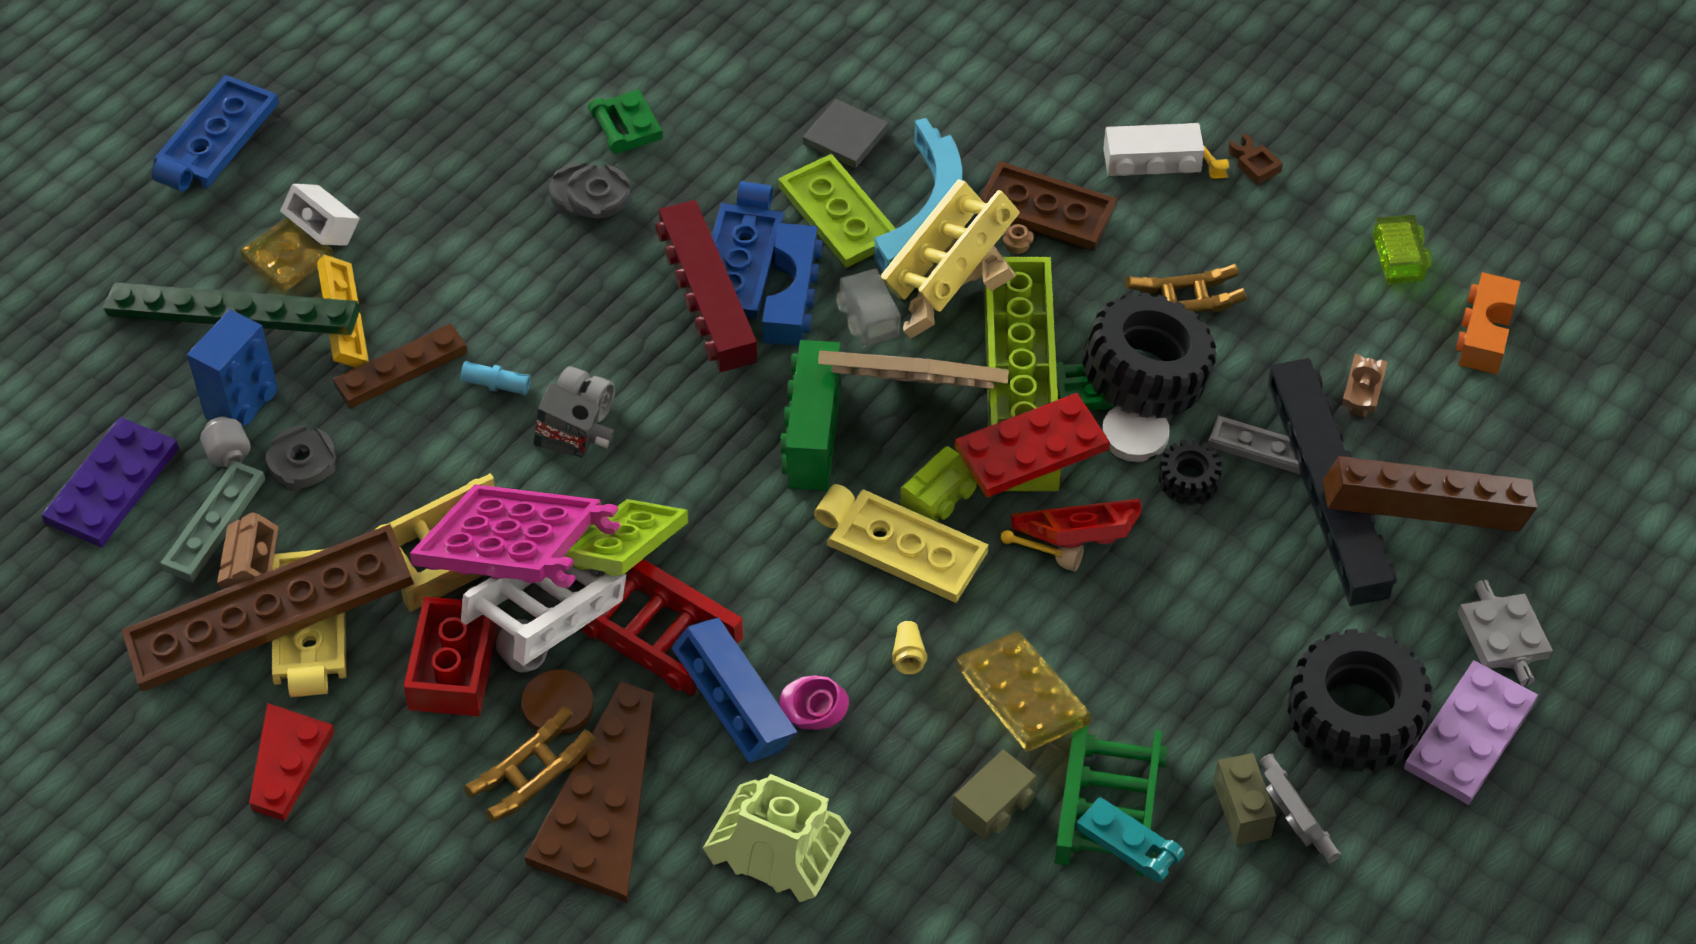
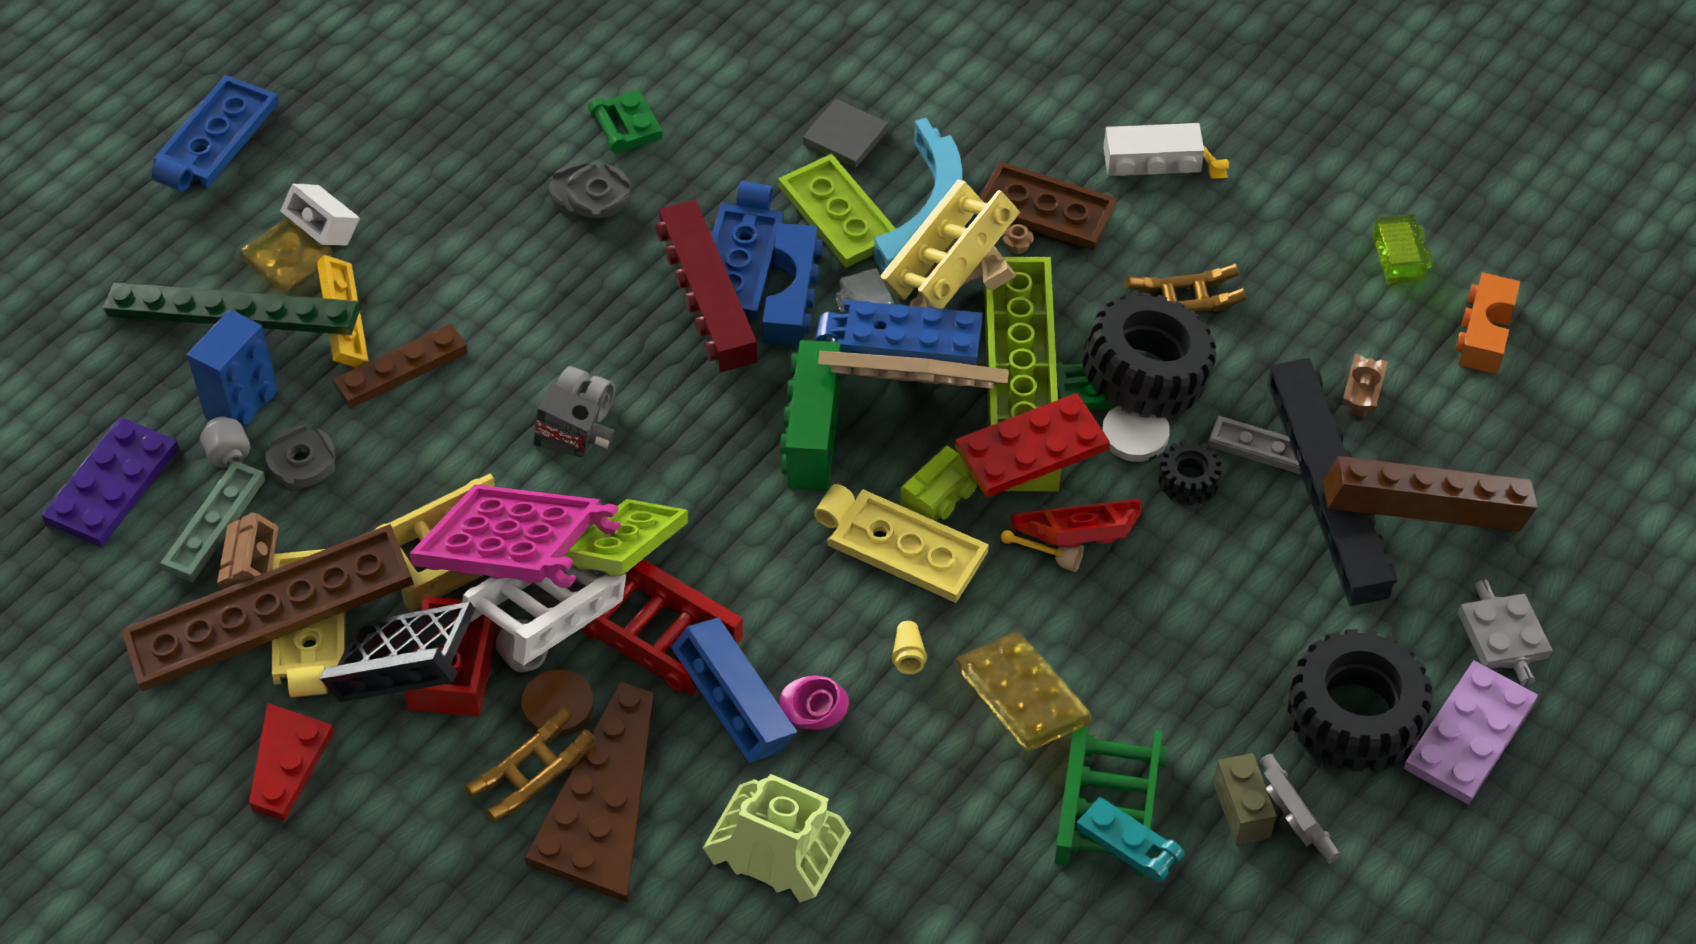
(403, 668): none -> black fence
(495, 378): medium azure pin -> none
(904, 332): none -> blue hinge
(994, 795): olive brick -> none
(1256, 163): reddish brown plate -> none

